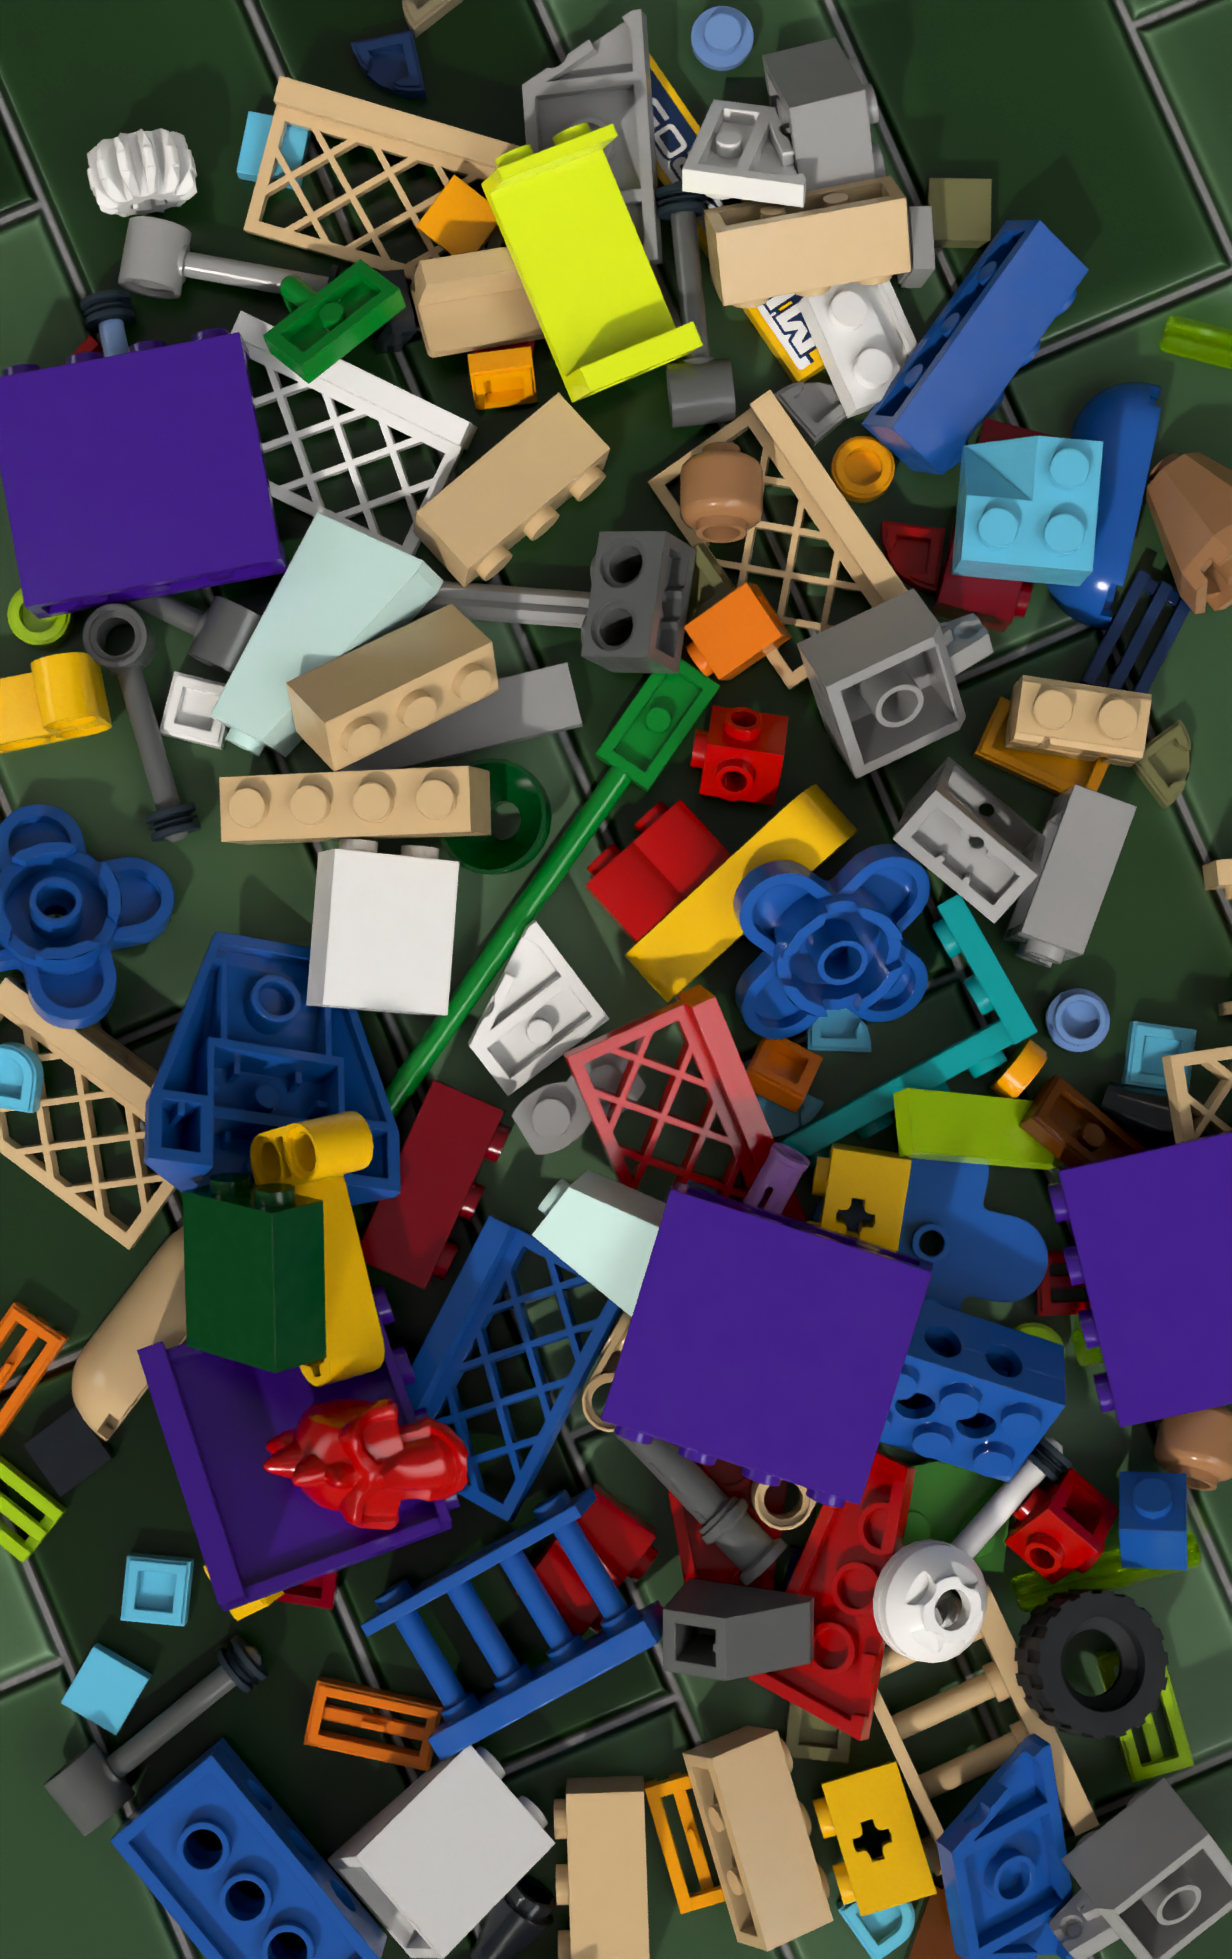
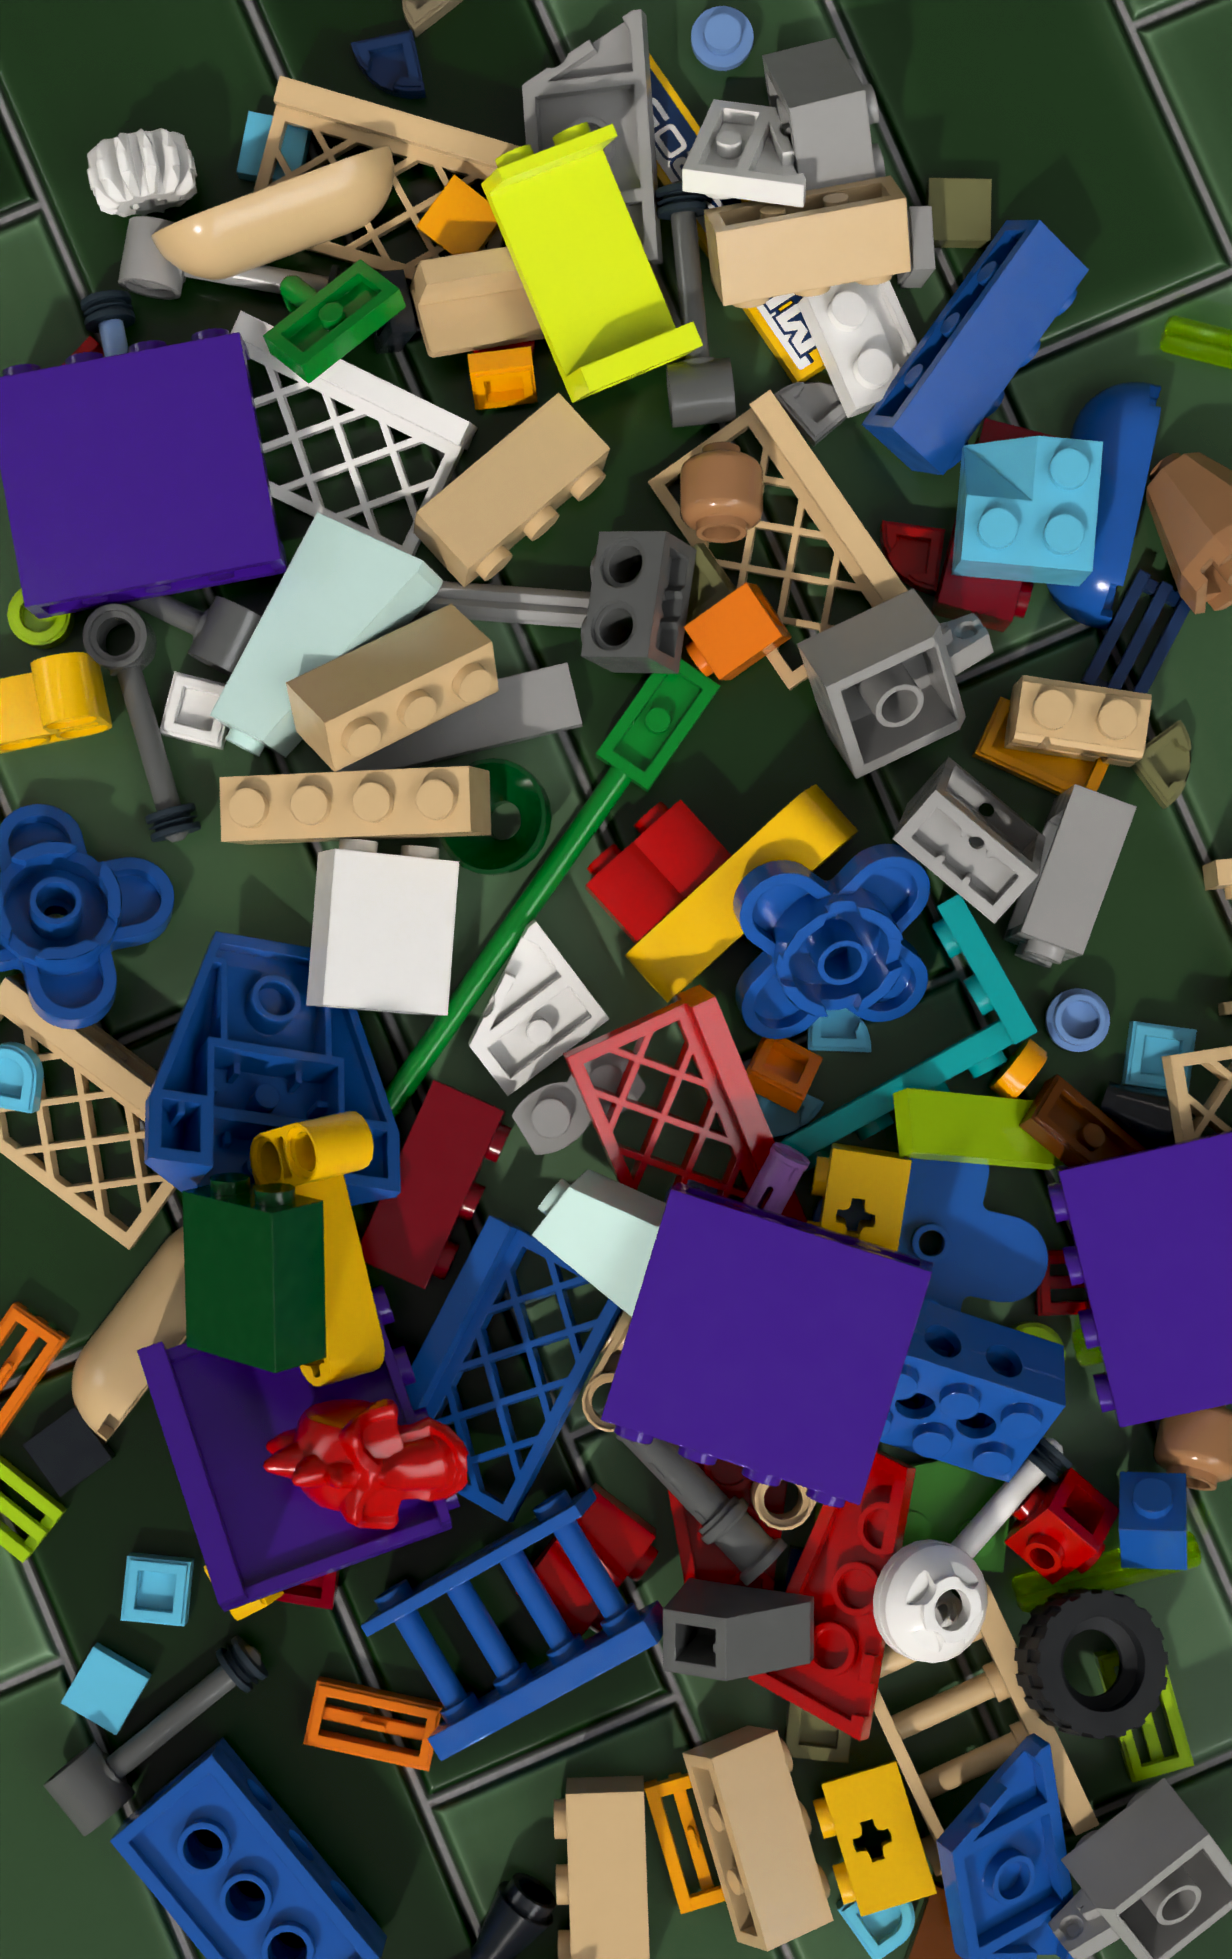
(280, 218): none -> tan brick
(444, 1853): white slope -> none
(741, 754): red brick -> none
(862, 469): light orange tile -> none

